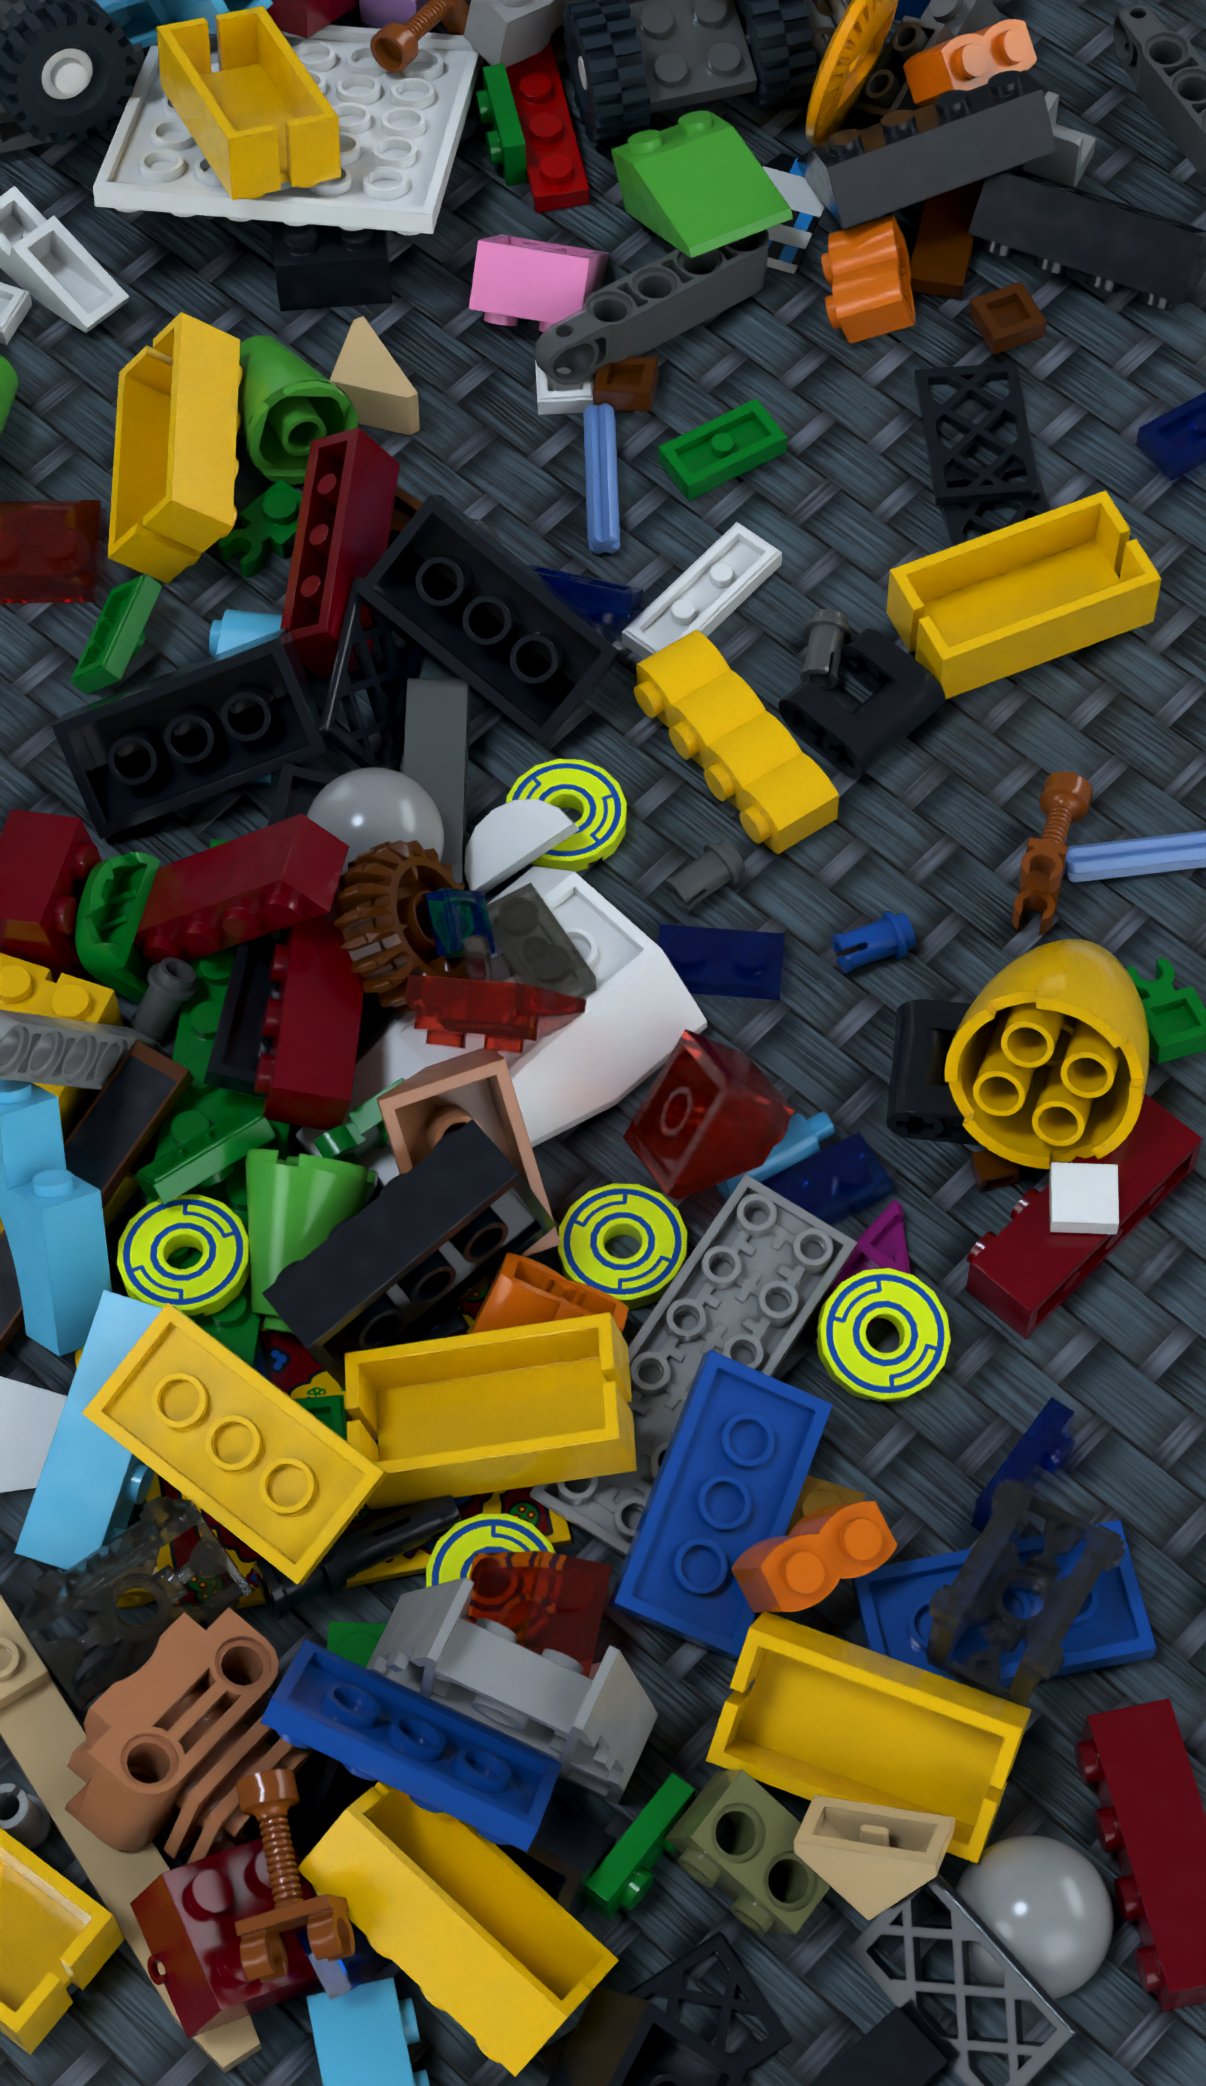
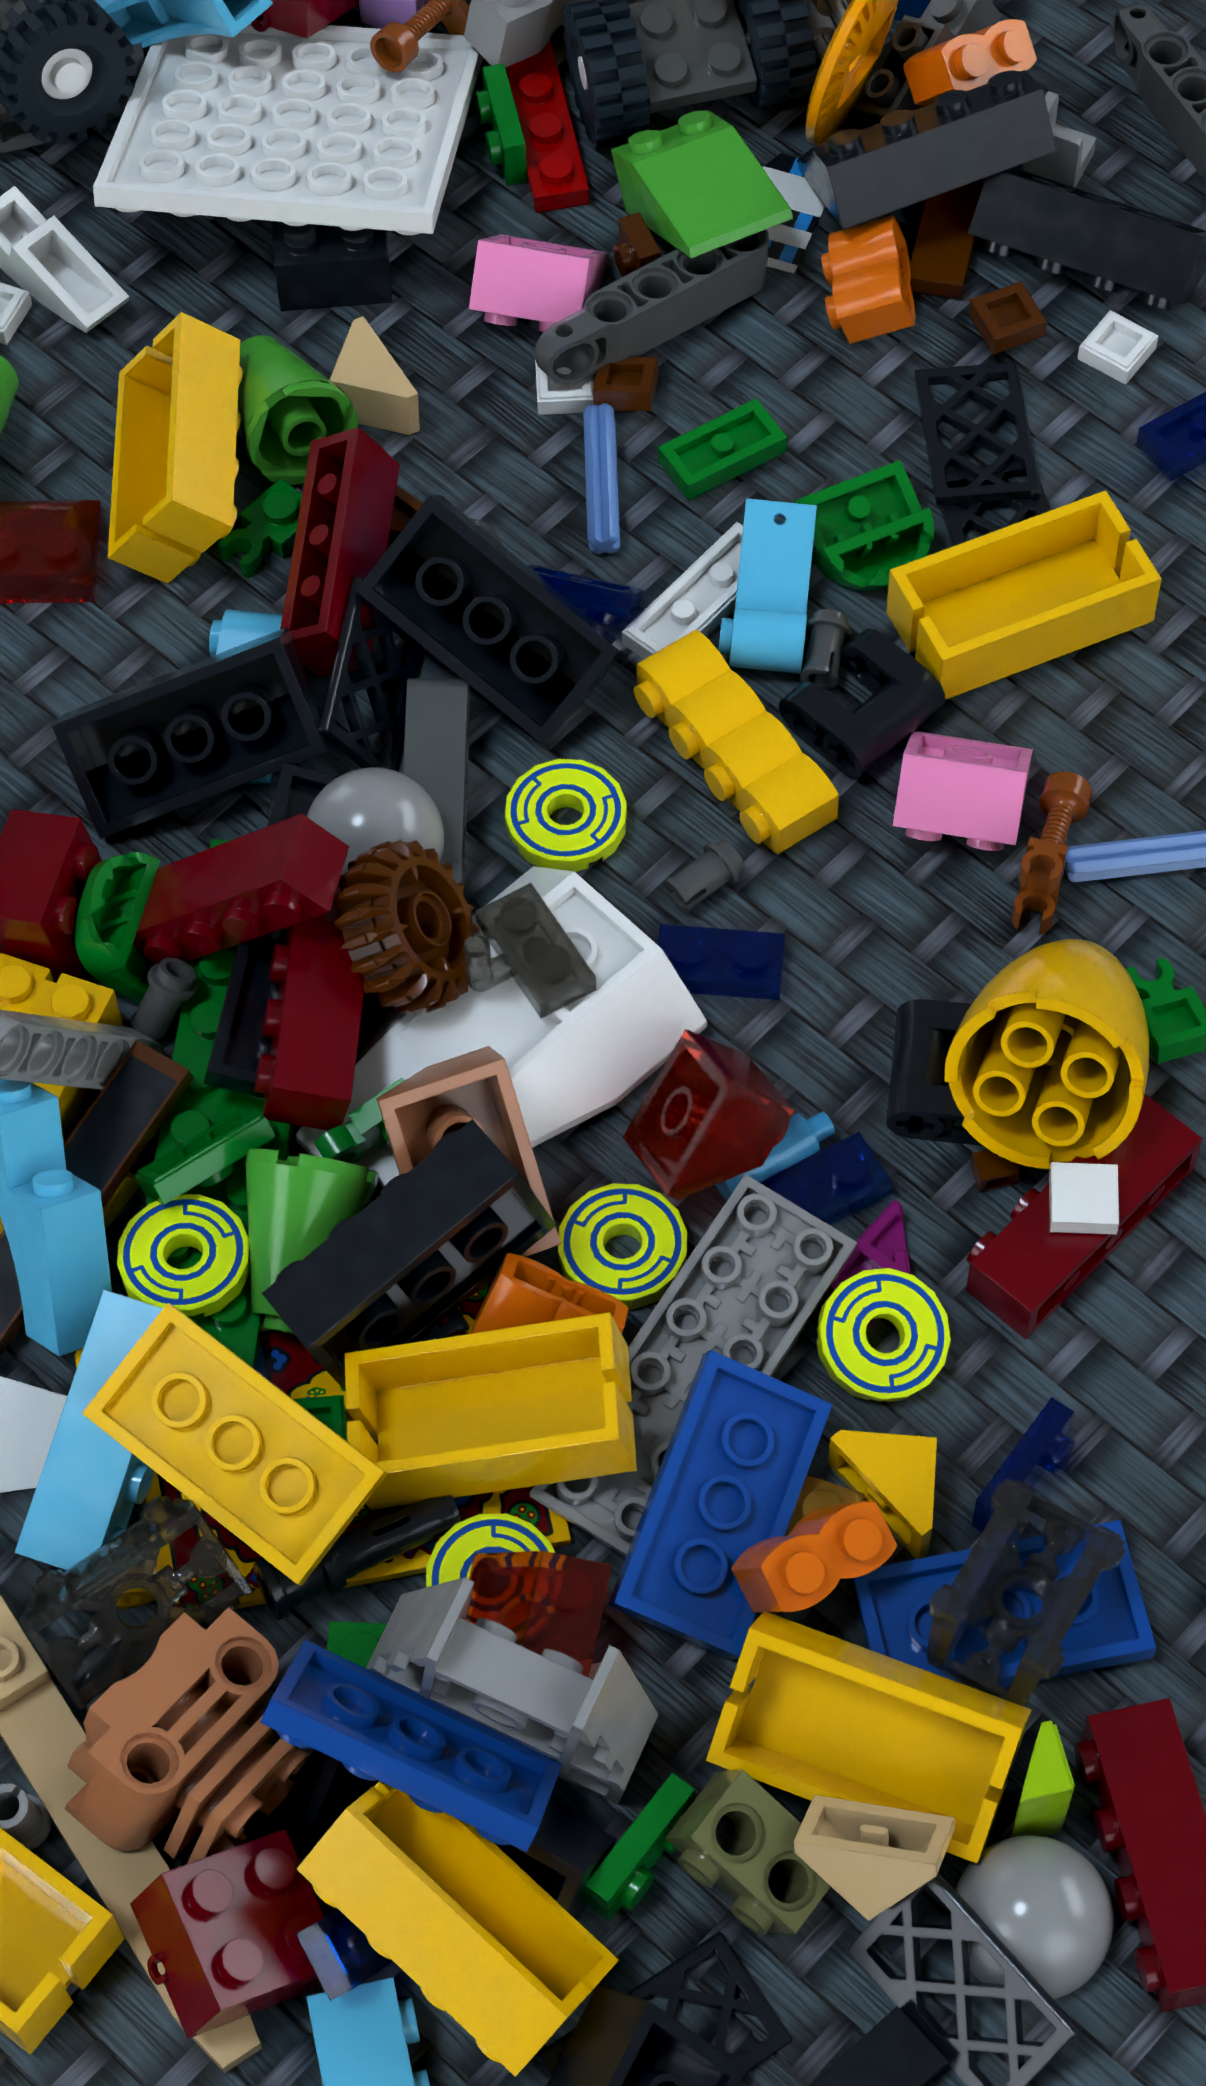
(116, 634): green plate -> none
(258, 114): yellow piece -> none
(329, 1931): dark orange bar -> none
(455, 918): tile -> none
(489, 1010): clear red slope -> none
(513, 839): white tile -> none
(635, 245): none -> reddish brown plate
(771, 588): none -> medium azure door
(869, 528): none -> green slope
(876, 941): blue pin -> none
(895, 1474): none -> yellow slope
(962, 790): none -> bright pink slope
(1045, 1788): none -> lime slope
(1117, 347): none -> white tile

